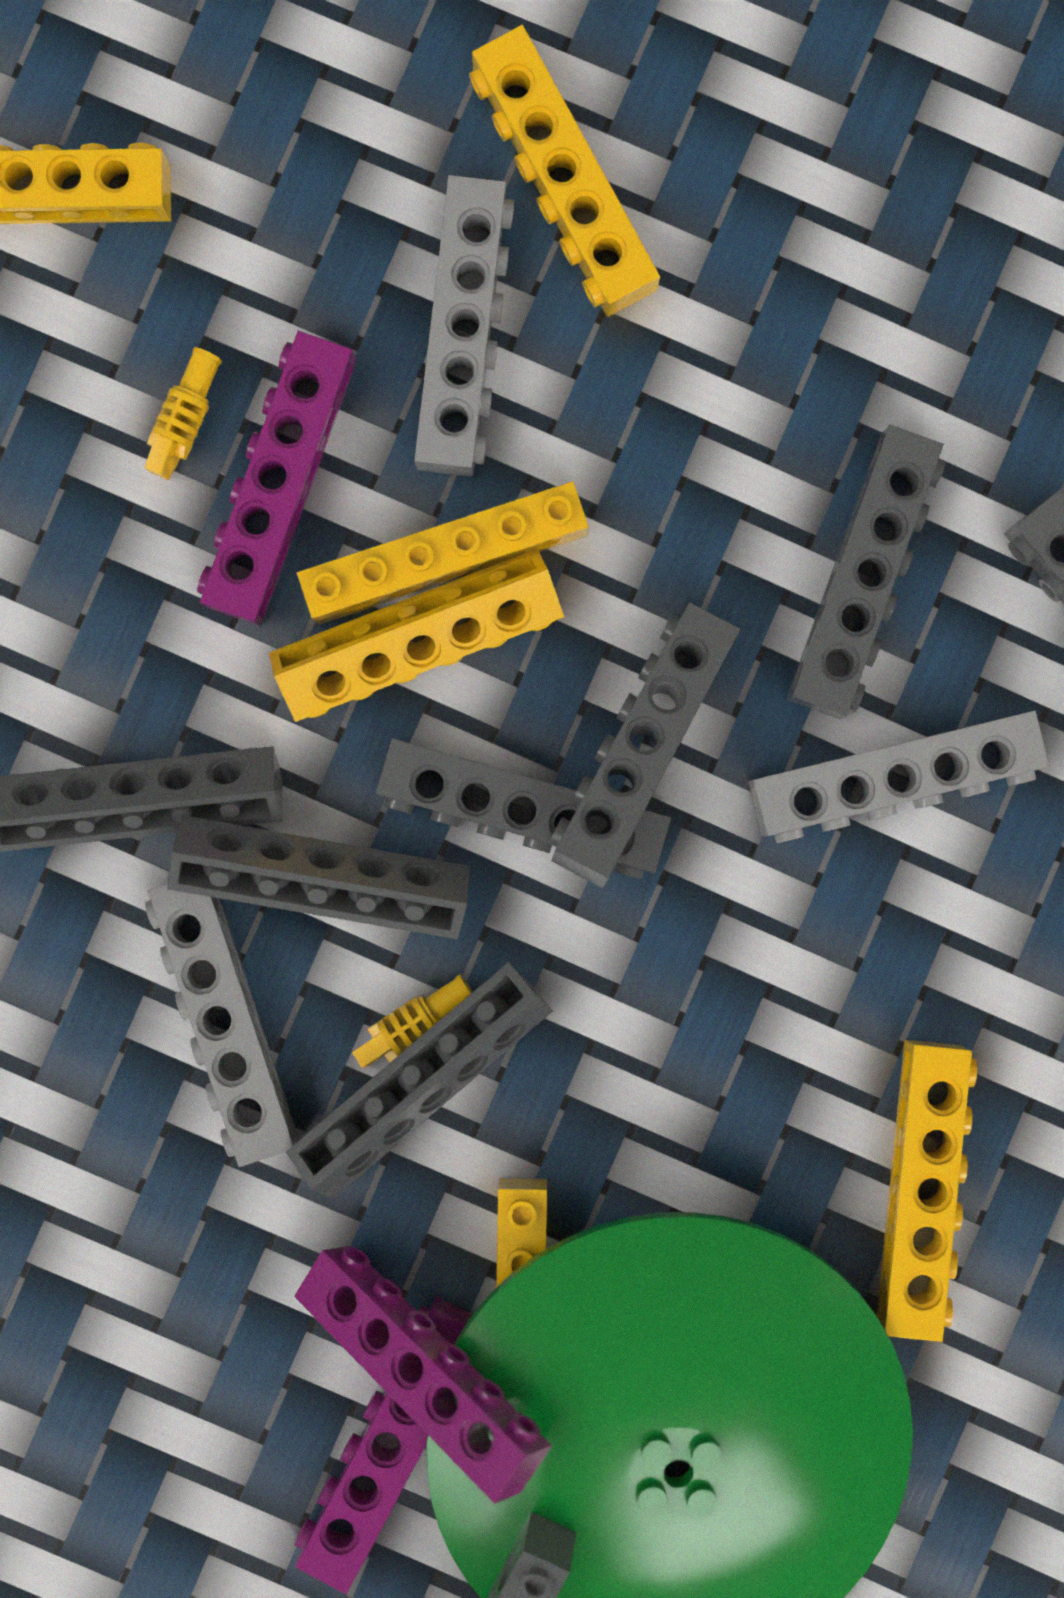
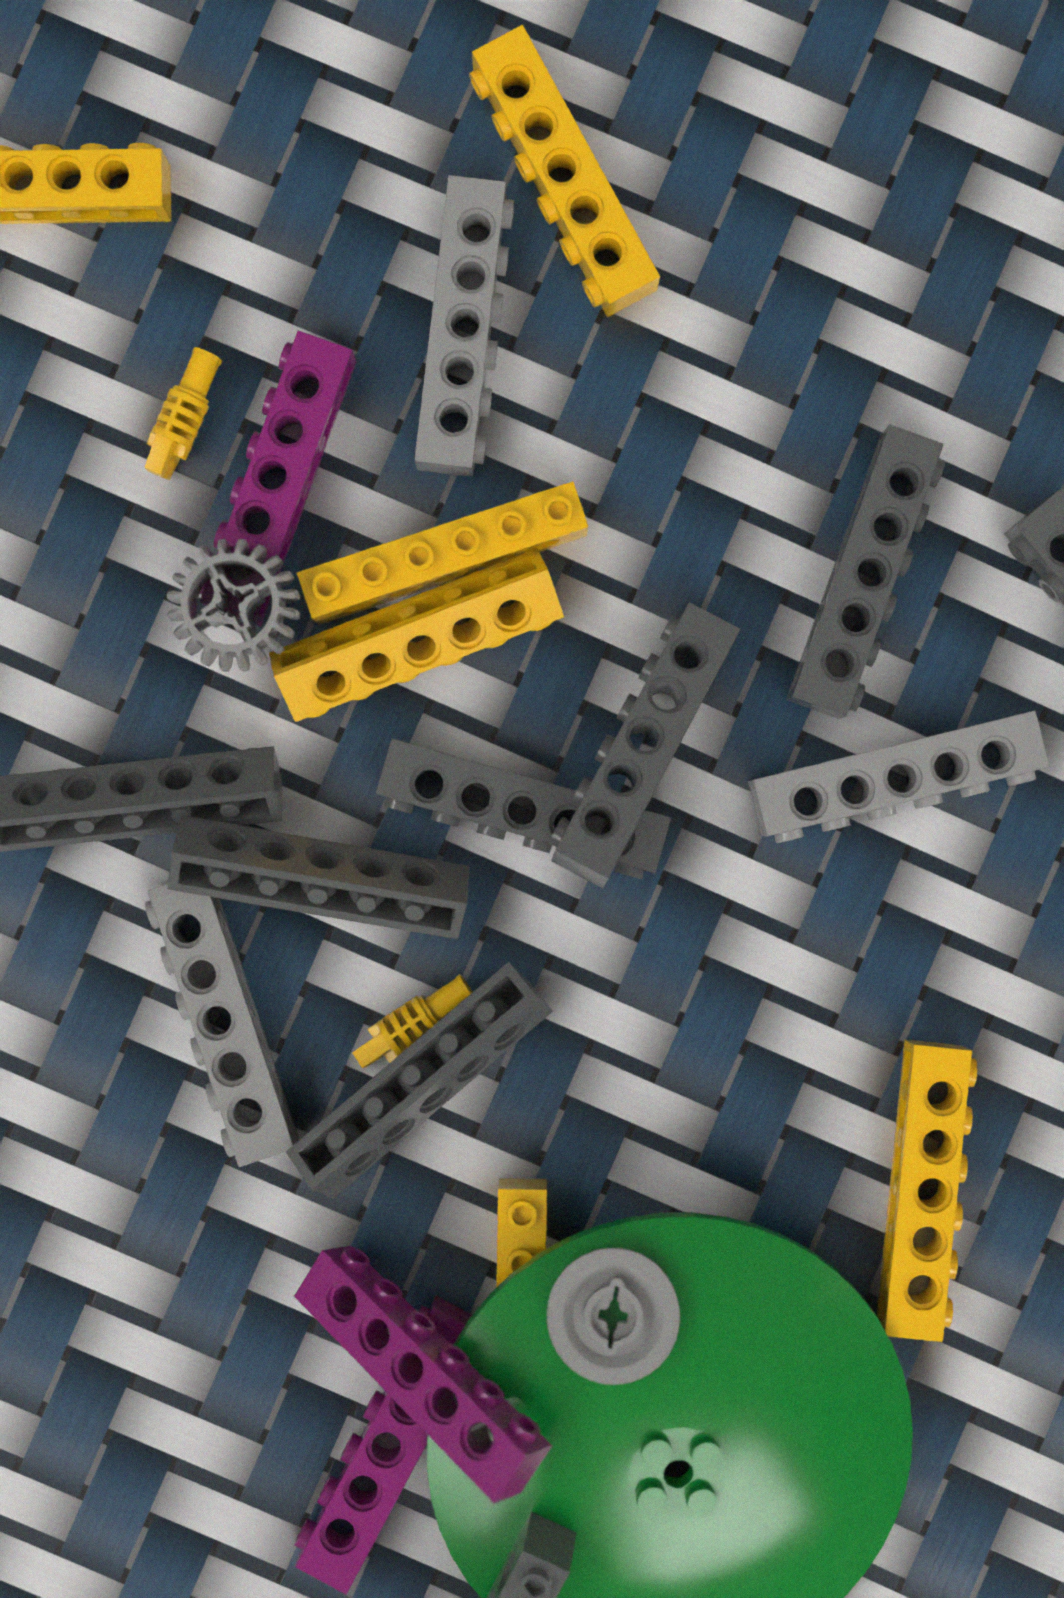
(212, 614): none -> light grey gear
(637, 1343): none -> light grey gear

